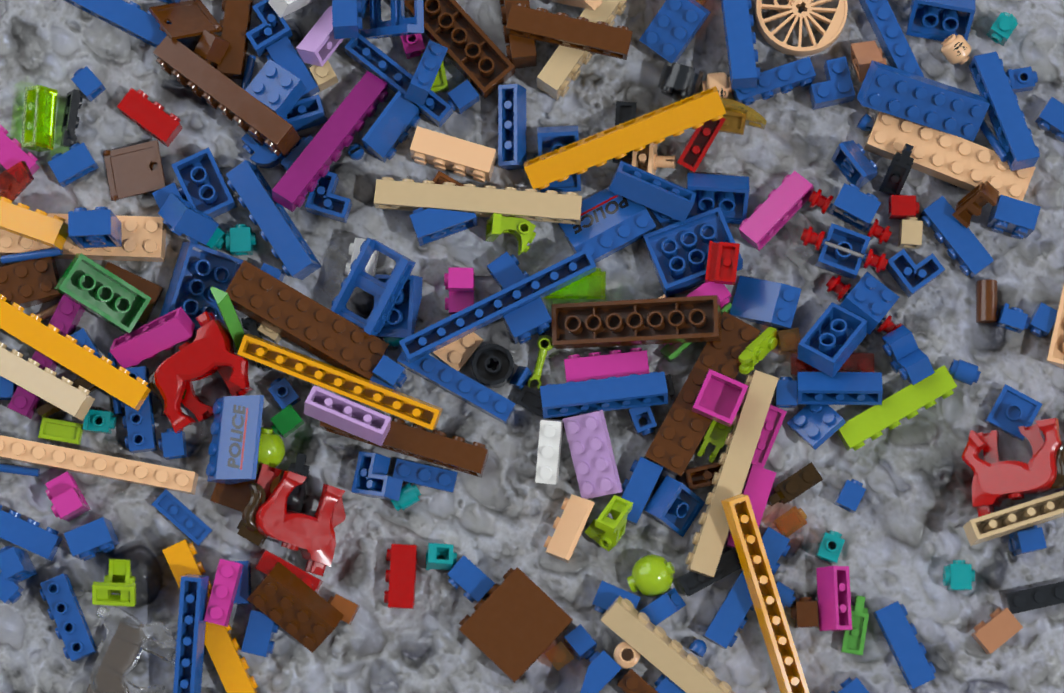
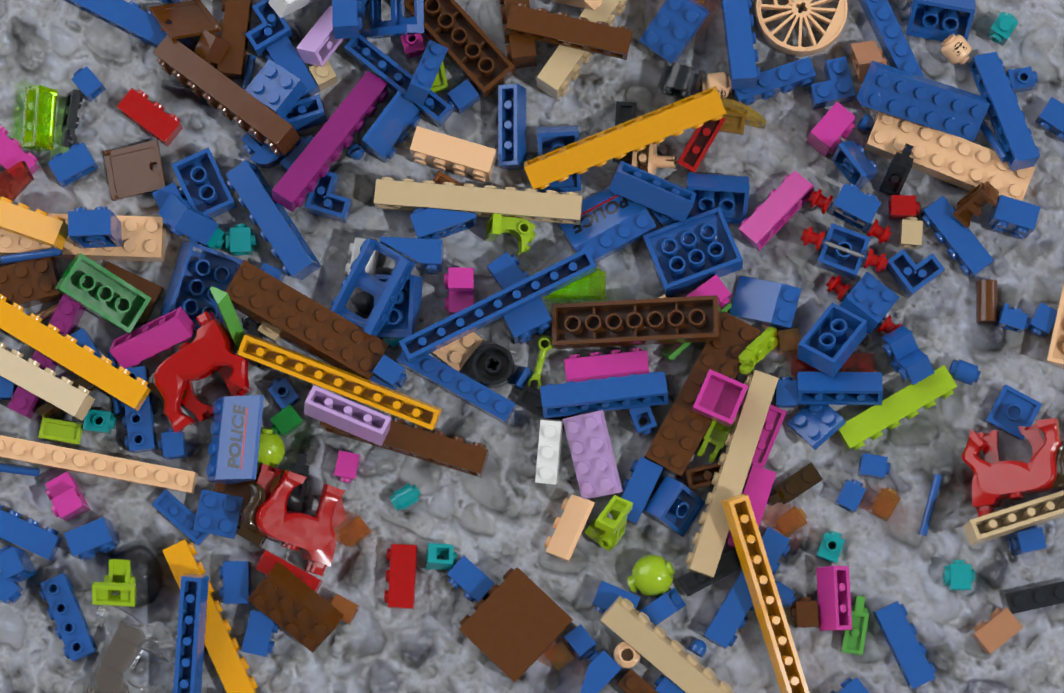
(218, 514): none -> blue plate
(223, 592): dark pink brick -> none
(347, 466): none -> dark pink brick
(354, 532): none -> clear orange brick
(372, 477): blue brick -> none
(425, 252): none -> blue slope
(425, 475): blue plate -> none
(722, 263): red plate -> none
(831, 128): none -> dark pink piece
(873, 466): none -> blue brick
(884, 503): none -> clear orange brick
(930, 505): none -> blue bar

